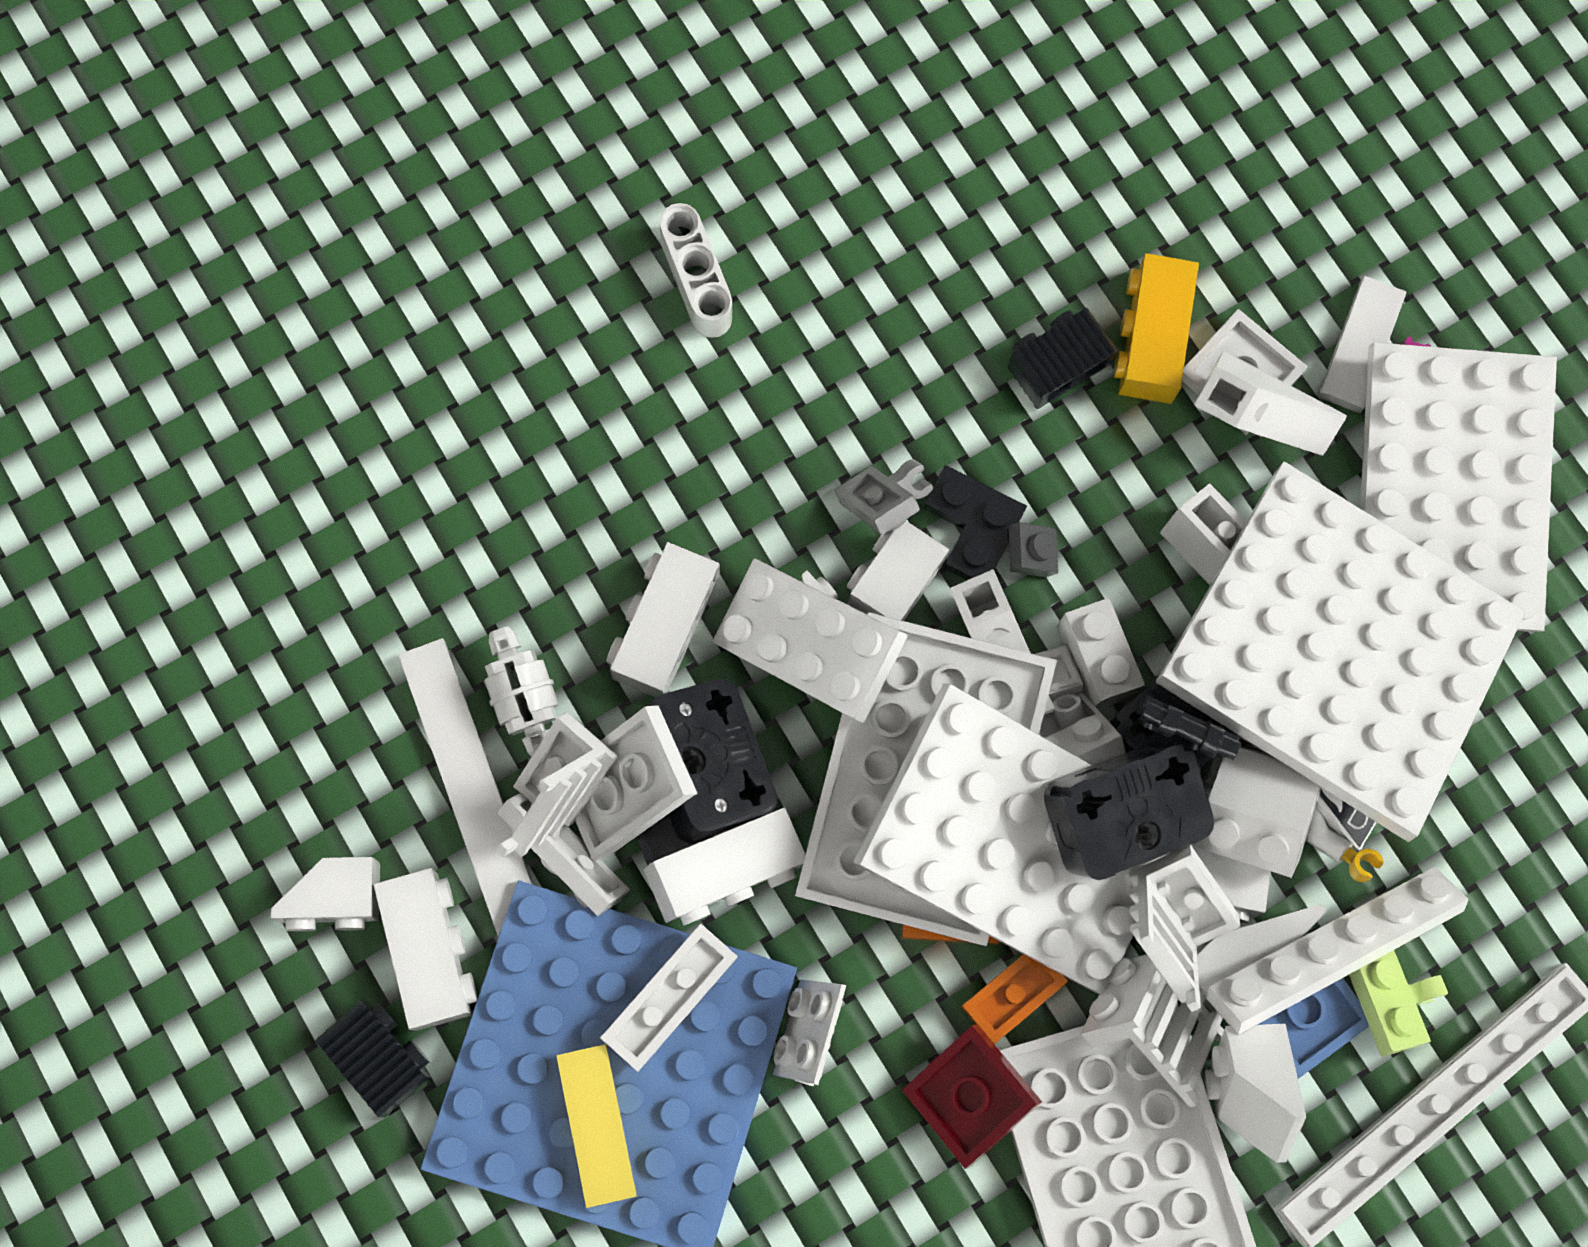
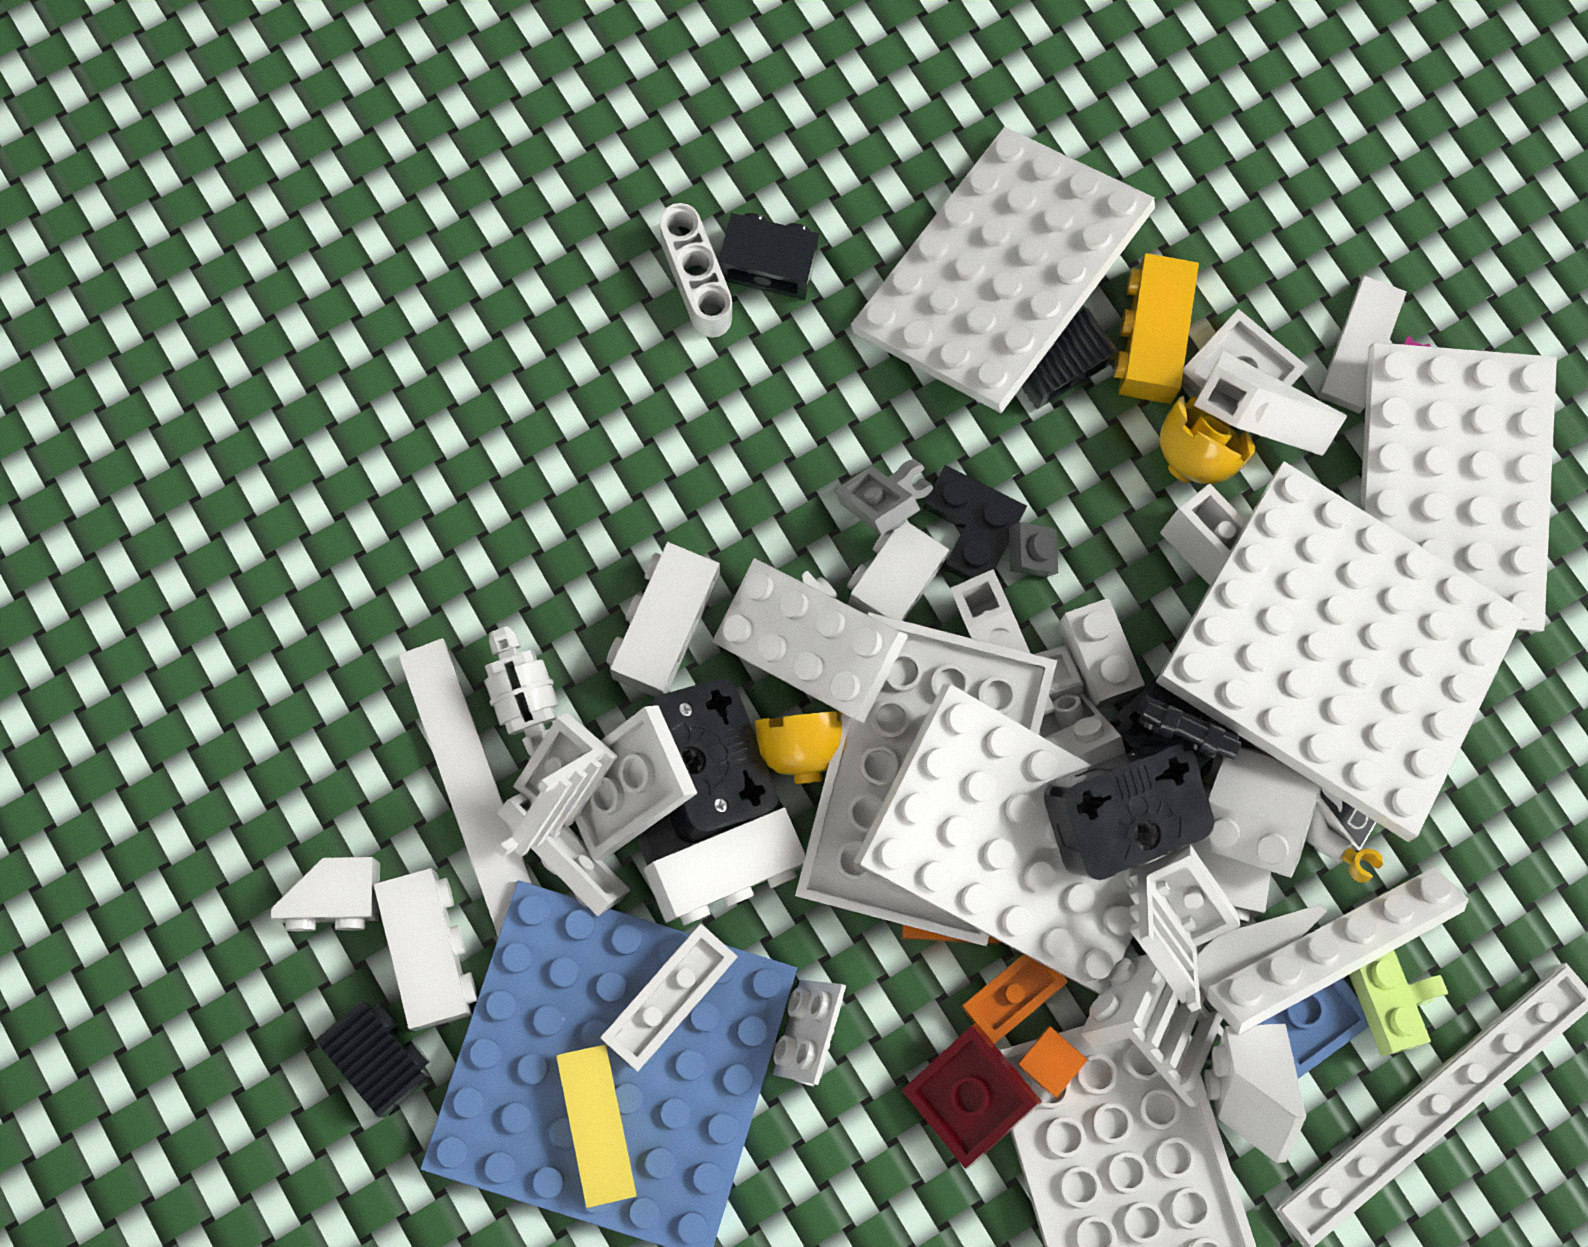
(768, 255): none -> black brick
(800, 744): none -> yellow cylinder
(1003, 268): none -> white plate
(1052, 1062): none -> orange tile
(1202, 445): none -> yellow cylinder

